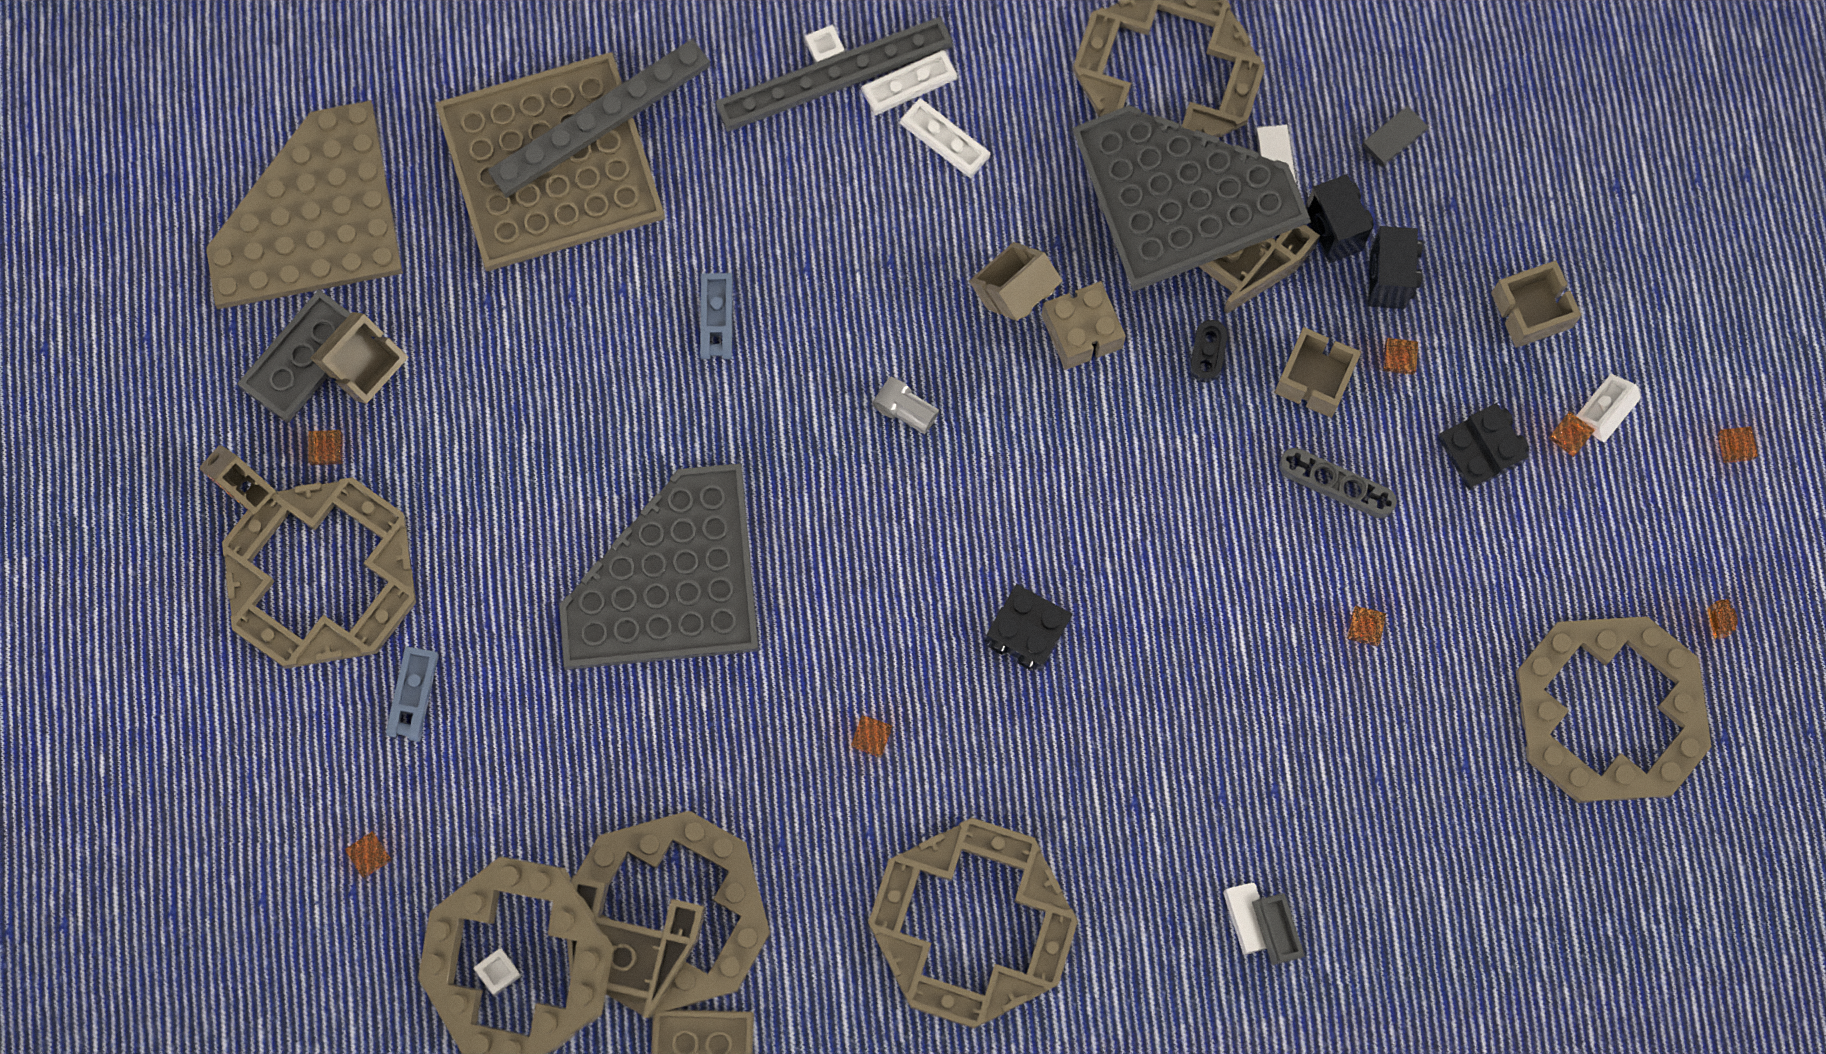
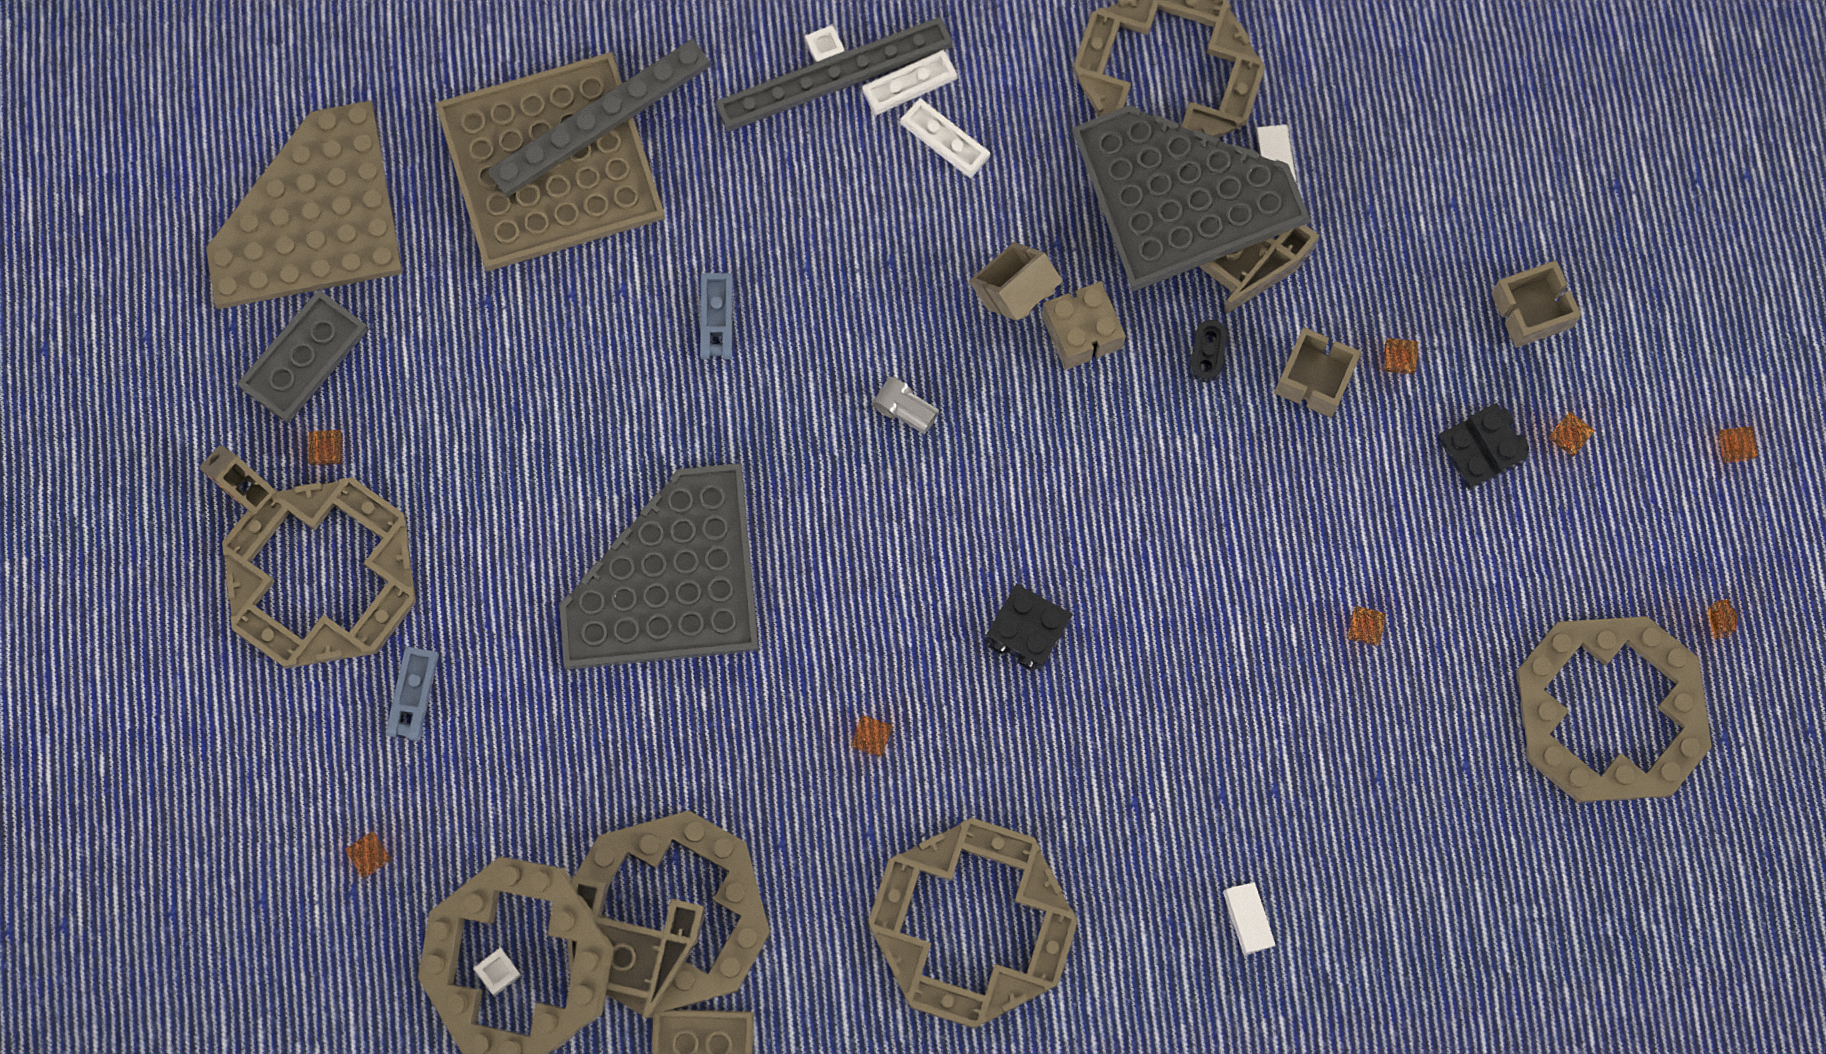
(357, 359): dark tan piece -> none
(1278, 929): dark grey tile -> none
(1335, 488): dark grey beam -> none
(1339, 218): black brick -> none
(1394, 267): black brick -> none
(1395, 136): dark grey tile -> none
(1609, 406): white slope -> none

